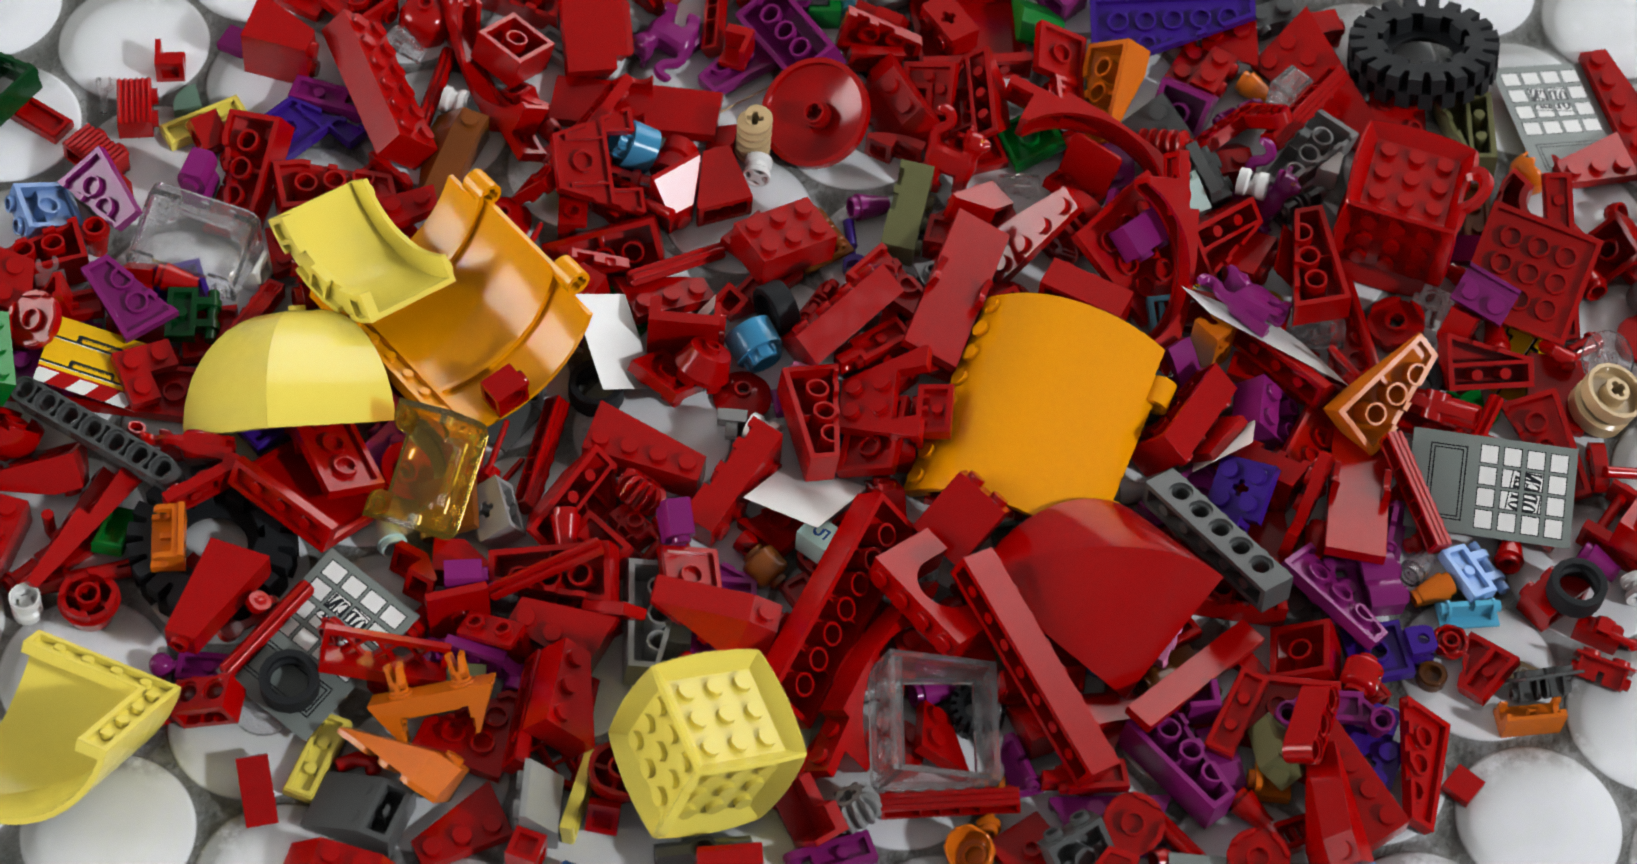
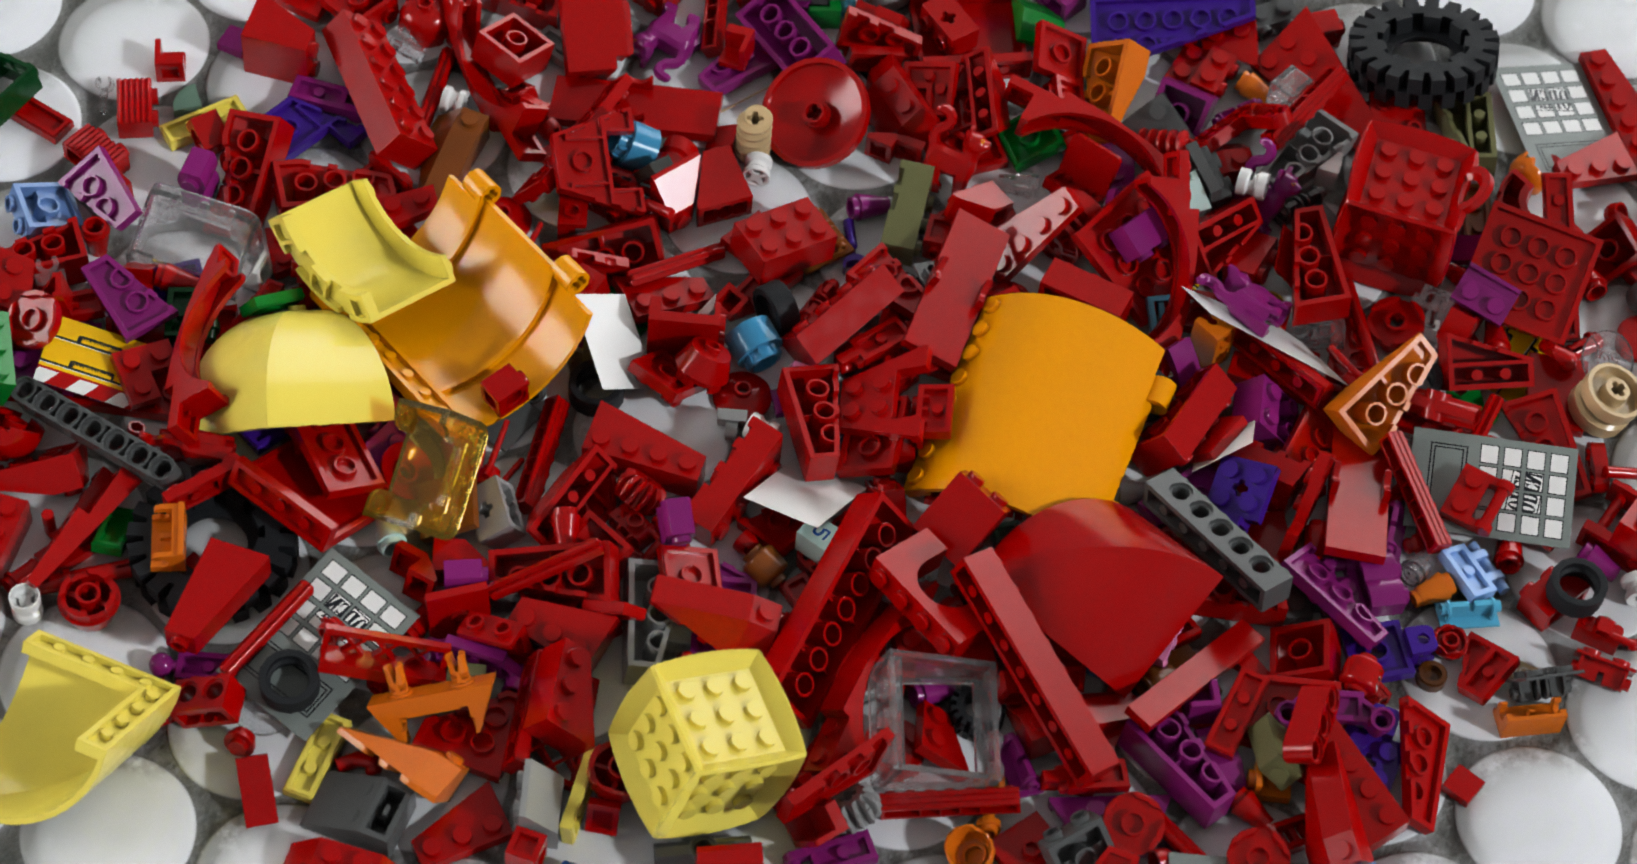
(190, 394): none -> red slope
(240, 741): none -> red plate
(260, 605): red piece -> none
(271, 302): none -> green tile
(652, 168): none -> pearl dark grey plate
(837, 777): none -> red wing
(1467, 495): none -> red plate

